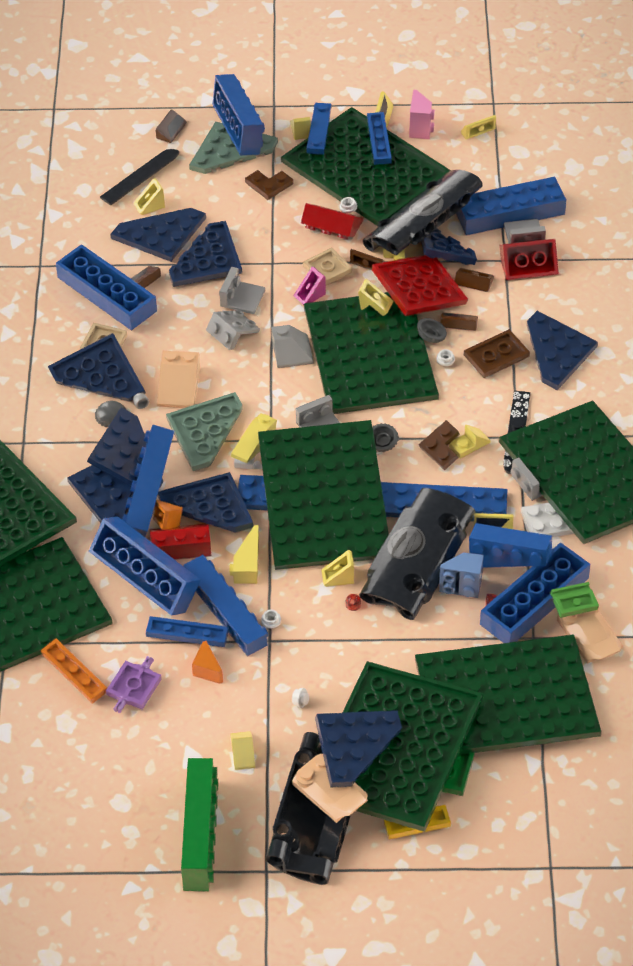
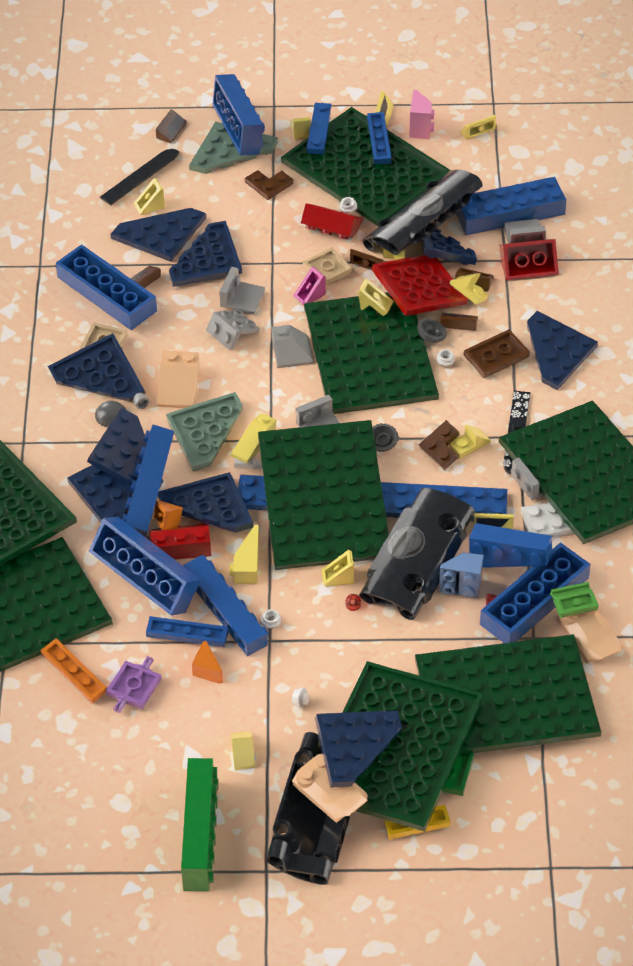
(467, 287): none -> light yellow slope

